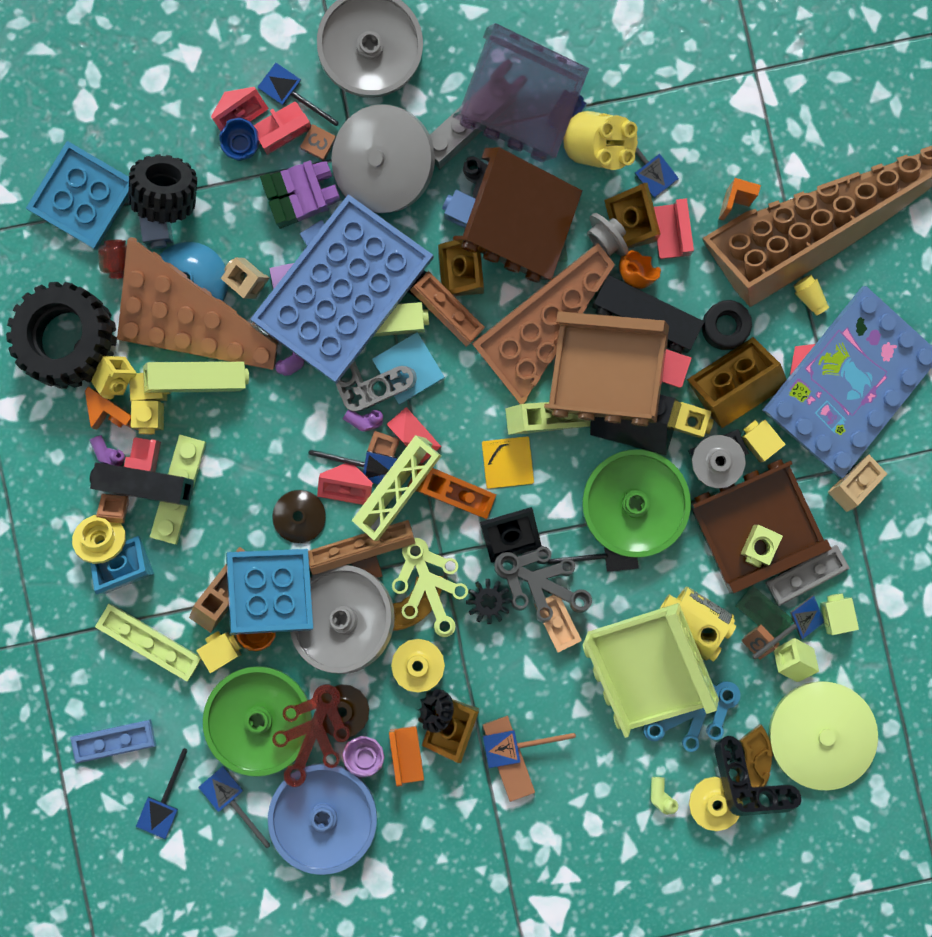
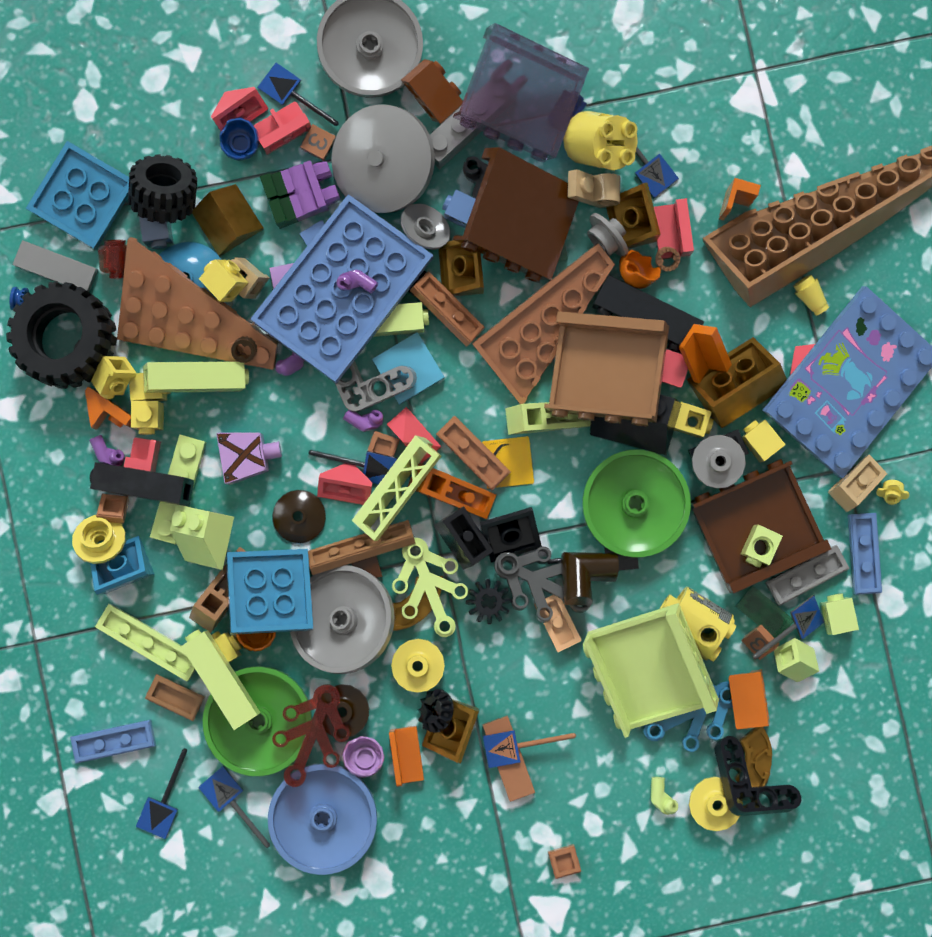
(16, 296): none -> blue bush
(54, 266): none -> light grey tile
(174, 697): none -> medium nougat tile
(201, 535): none -> yellowish green slope
(220, 678): none -> yellowish green brick
(223, 279): none -> light yellow brick
(226, 218): none -> pearl gold slope
(245, 341): none -> dark brown bush
(245, 455): none -> lavender torso
(355, 279): none -> medium lavender arm
(425, 226): none -> light grey dish
(433, 90): none -> dark orange brick
(463, 538): none -> black brick
(473, 452): none -> nougat tile
(564, 861): none -> nougat tile
(581, 569): none -> dark brown brick
(595, 190): none -> tan plate
(675, 256): none -> medium nougat bush
(704, 351): none -> orange panel
(742, 318): black tyre -> none
(749, 700): none -> orange panel
(823, 735): yellowish green dish -> none
(864, 553): none -> medium blue tile
(892, 492): none -> light yellow plate

